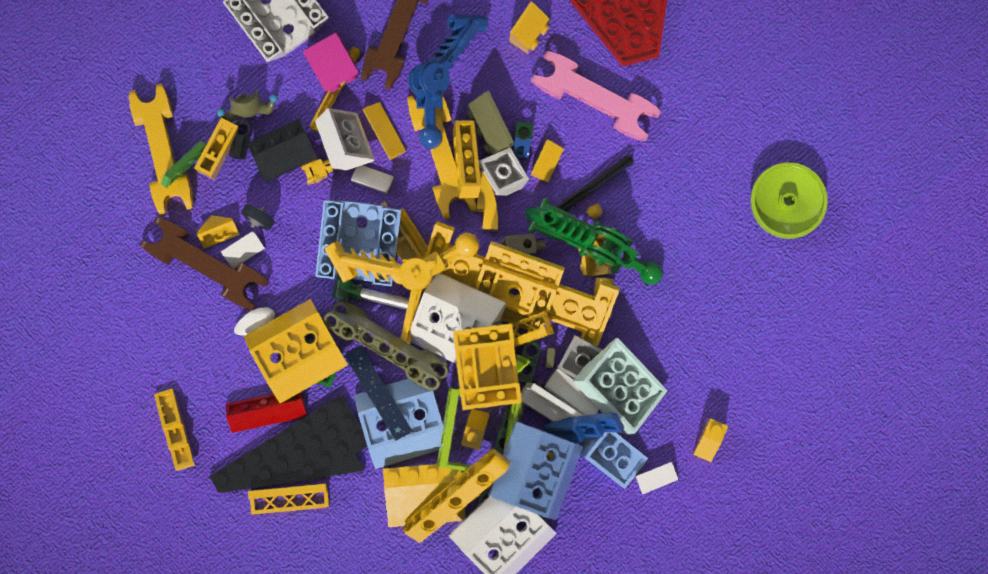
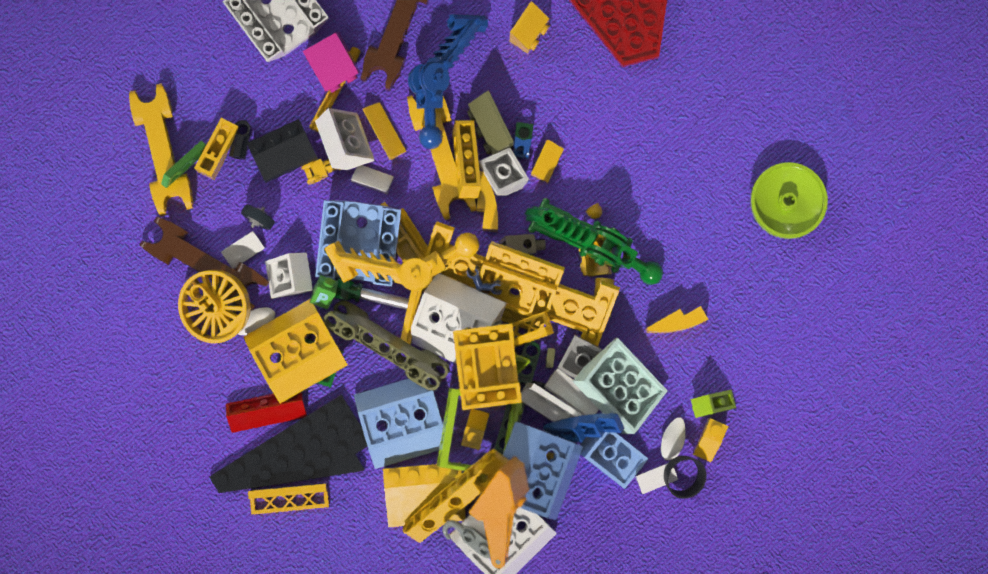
(174, 429): yellow slope -> none
(217, 230): yellow slope -> none
(220, 312): none -> yellow piece
(247, 106): olive piece -> none
(288, 275): none -> white slope
(324, 292): none -> bright green brick
(378, 393): dark blue sticker -> none
(480, 286): none -> dark blue arm
(497, 510): none -> light orange slope
(567, 81): bright pink piece -> none
(596, 183): black axle -> none
(673, 439): none -> white arm
(678, 321): none -> yellow slope
(698, 484): none -> black tyre
(713, 403): none -> lime slope

